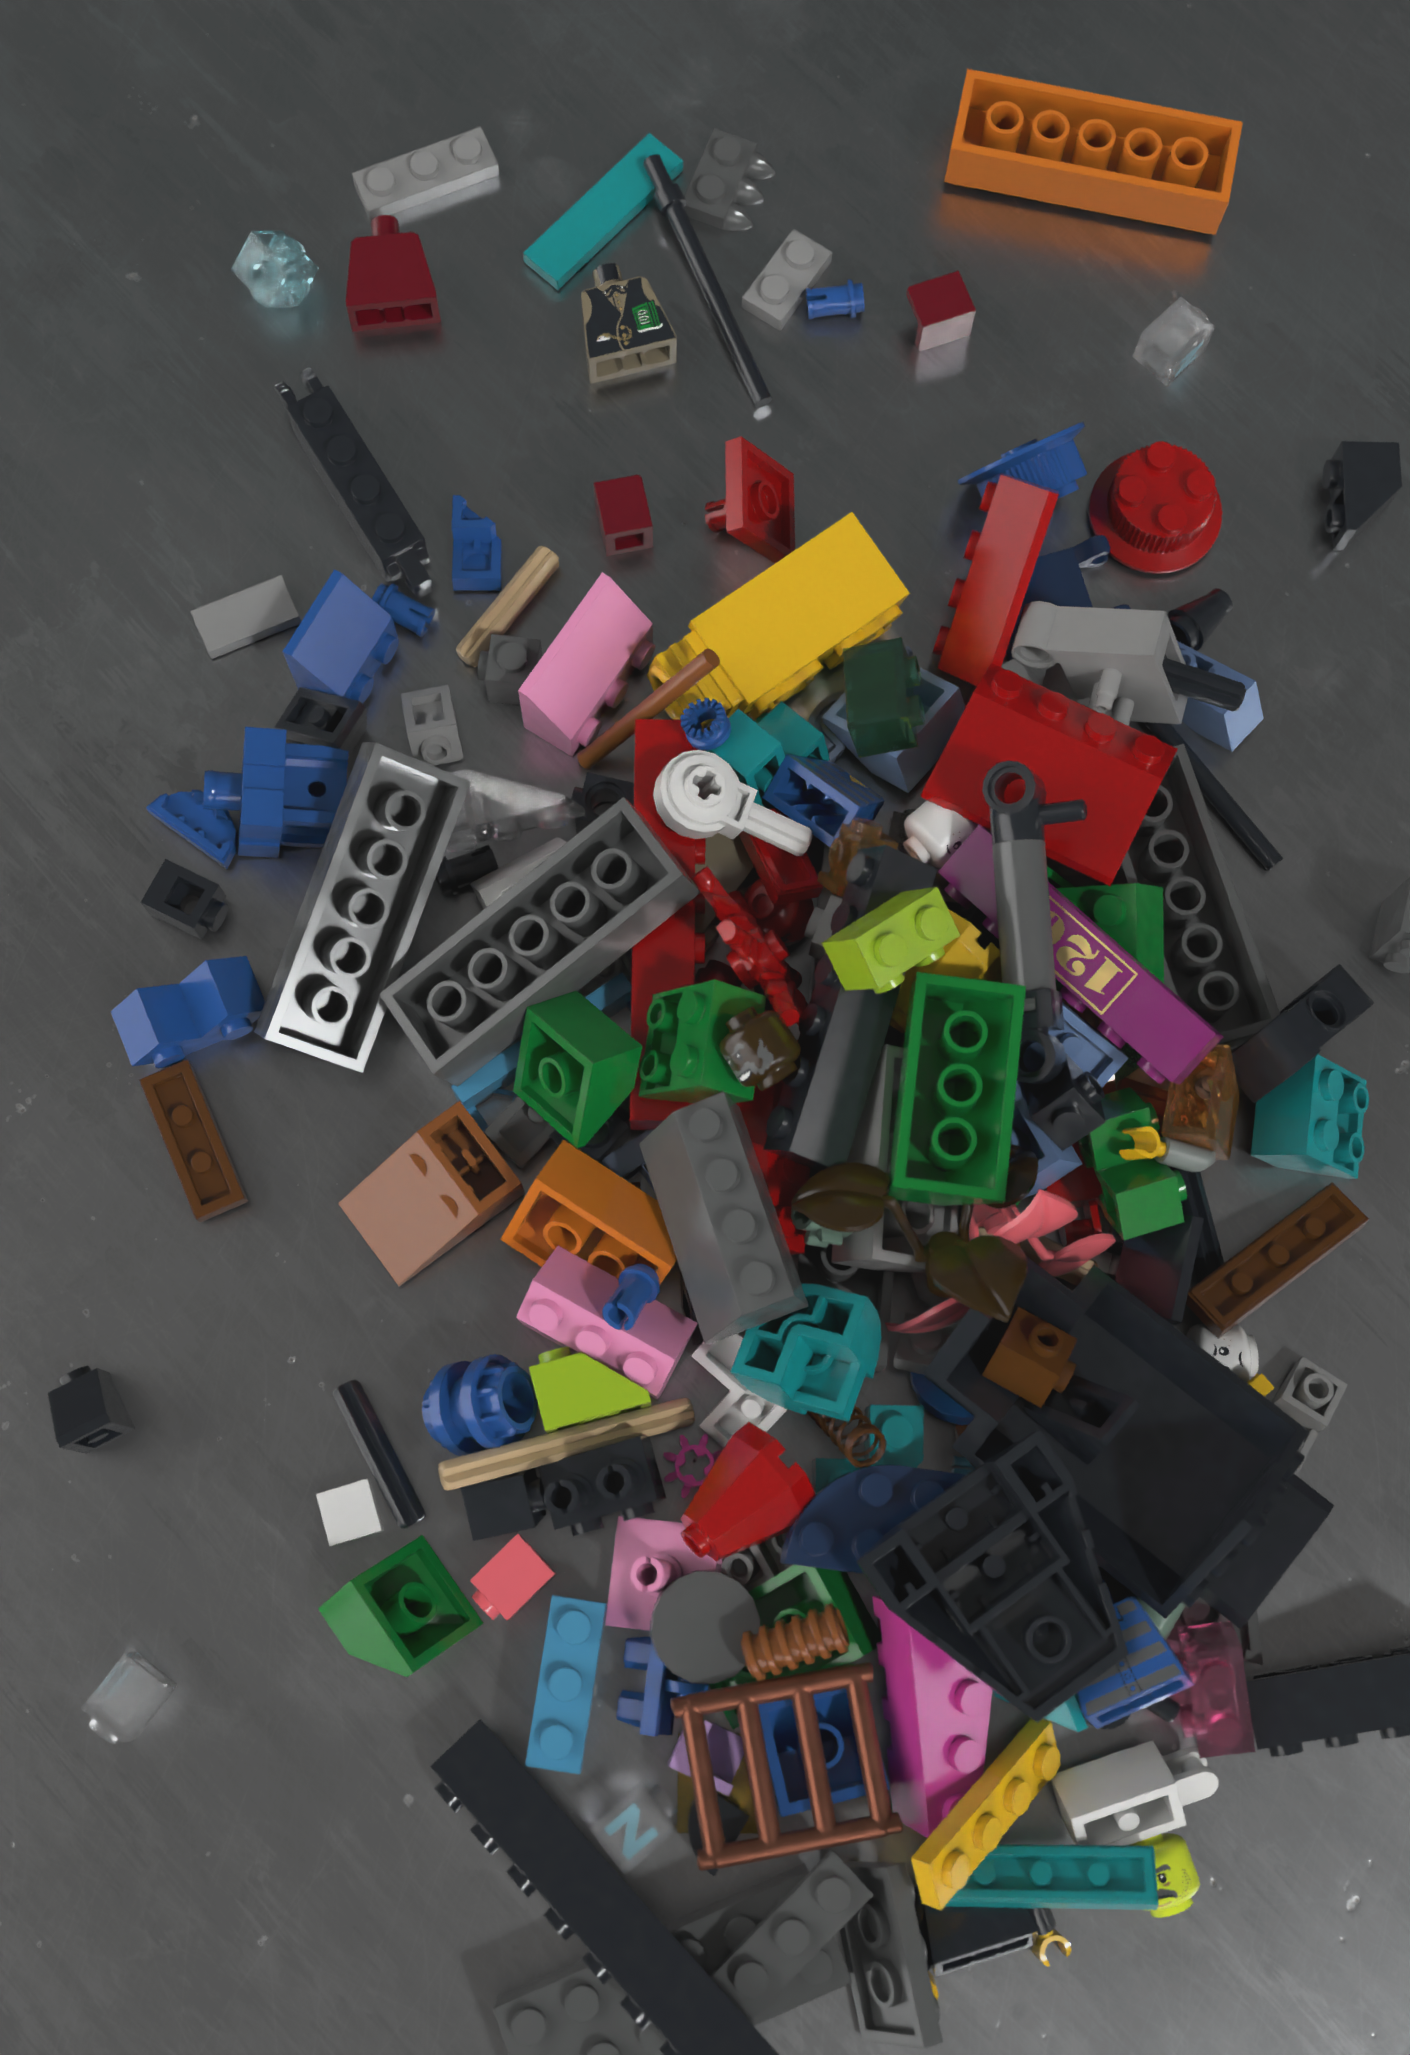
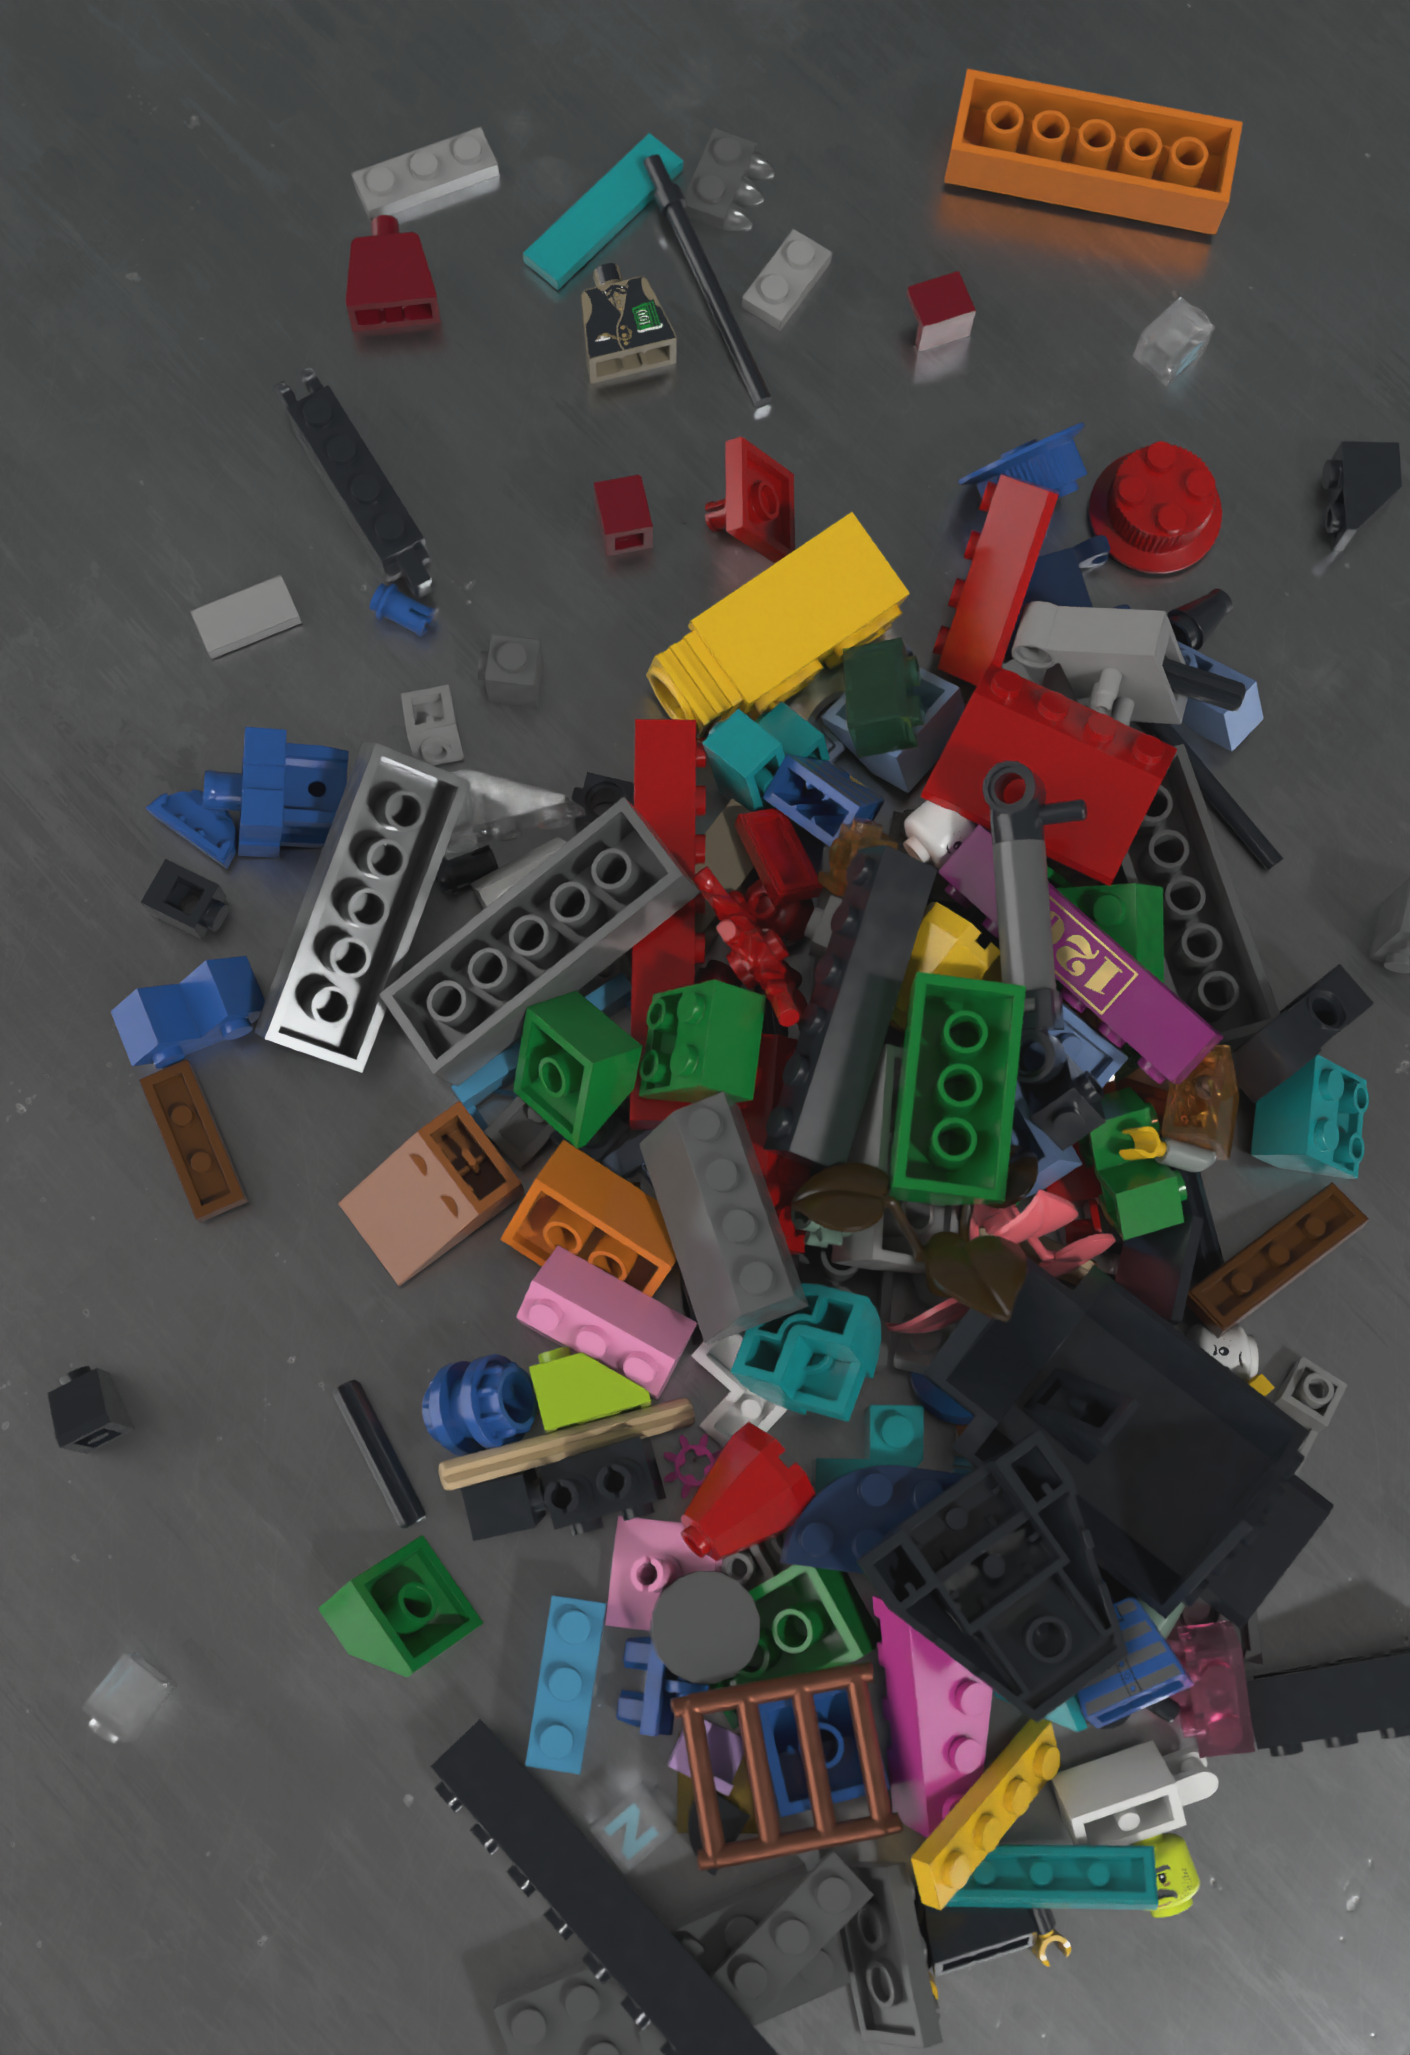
(275, 269): clear light blue brick -> none
(324, 720): black slope -> none
(341, 641): blue slope -> none
(349, 1512): white tile -> none
(475, 550): blue slope -> none
(508, 604): tan axle -> none
(511, 1579): coral brick -> none
(586, 668): bright pink slope -> none
(636, 1288): blue pin -> none
(649, 708): dark orange bar -> none
(701, 711): blue bush -> none
(722, 804): white piece -> none
(760, 1048): dark brown head -> none
(794, 1642): dark orange piece -> none
(835, 300): blue pin -> none
(860, 1430): reddish brown piece -> none
(892, 940): lime brick -> none
(1032, 1358): reddish brown brick -> none

